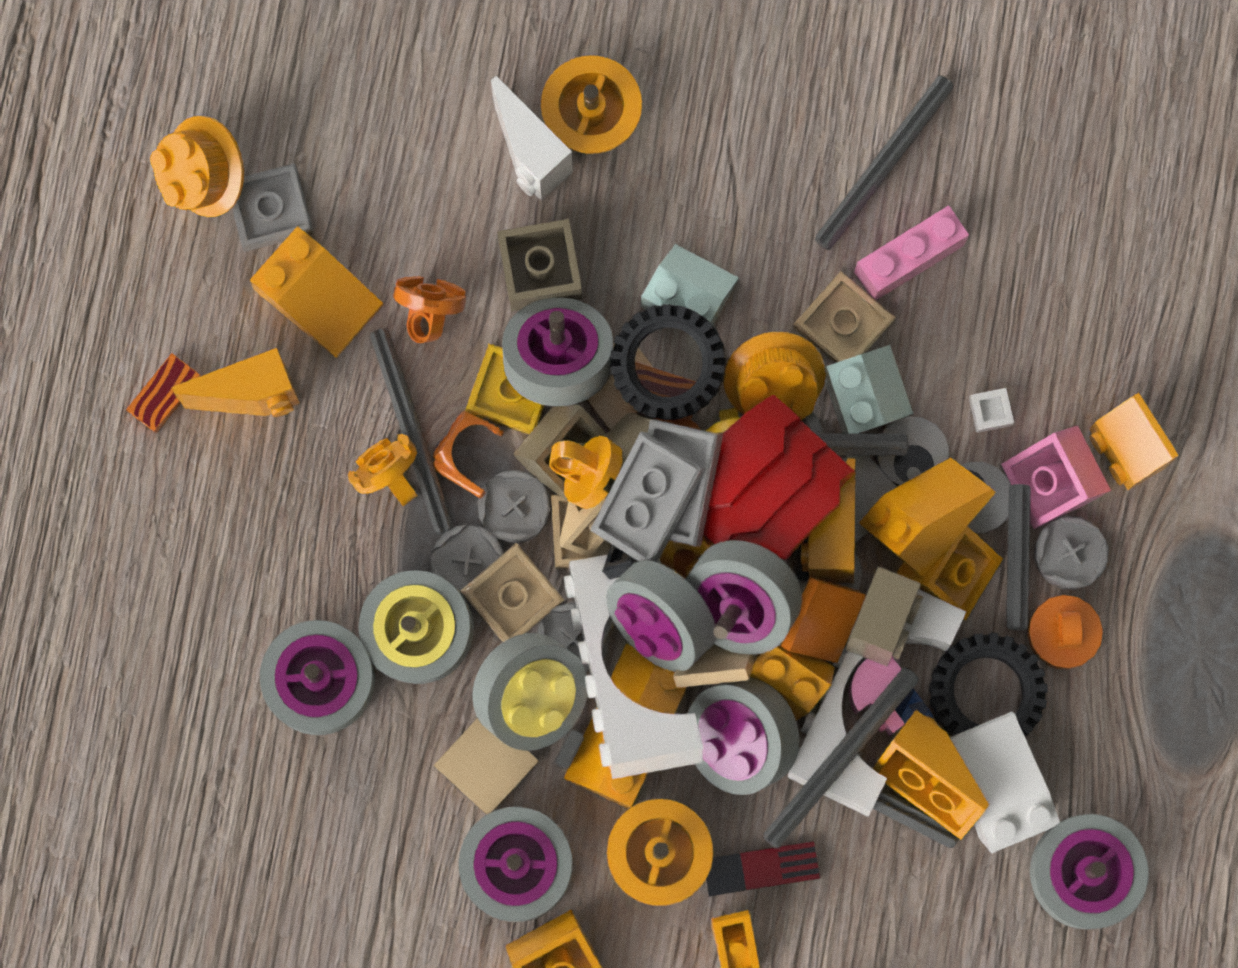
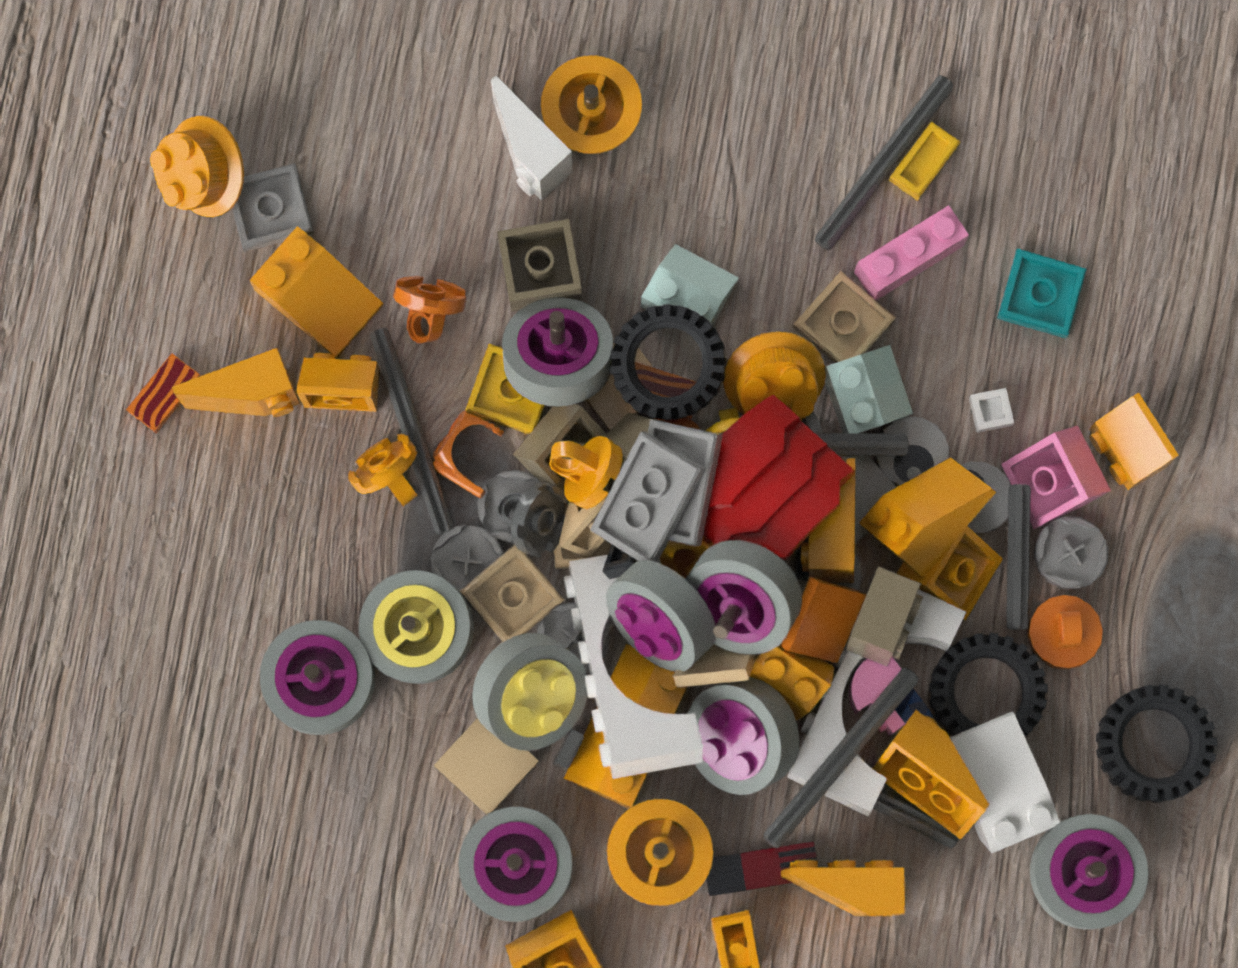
(339, 383): none -> light orange slope
(536, 519): none -> dark grey tile
(859, 891): none -> light orange slope
(924, 161): none -> yellow tile
(1041, 293): none -> teal tile
(1195, 723): none -> black tyre

